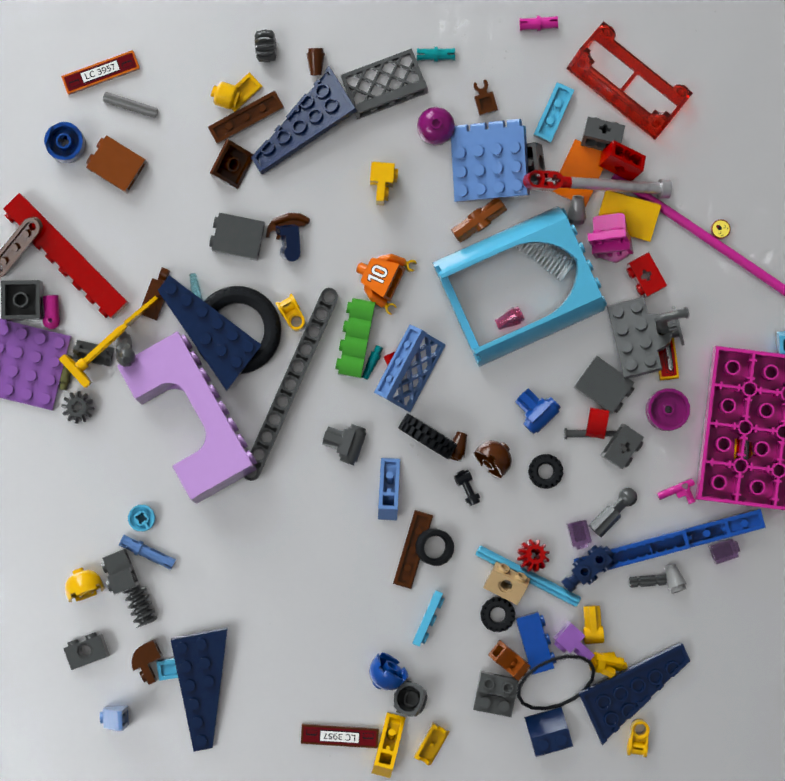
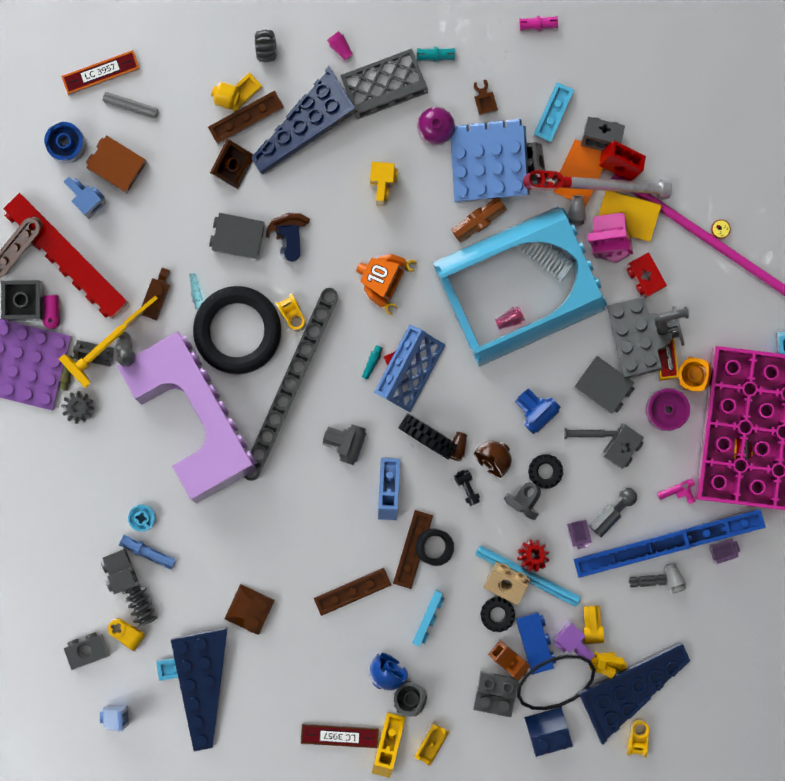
(83, 585): yellow cylinder -> none
(86, 199): none -> medium blue brick
(129, 636): none -> yellow piece
(143, 657): reddish brown brick -> none
(217, 339): dark blue wing -> none
(249, 609): none -> reddish brown slope
(315, 60): reddish brown cone -> none
(340, 45): none -> dark pink cone
(352, 591): none -> reddish brown tile
(356, 337): bright green brick -> none
(523, 502): none -> dark grey tile
(582, 68): clear red windscreen -> none
(591, 565): dark blue brick -> none
(597, 423): red brick -> none
(694, 374): none -> light orange helmet

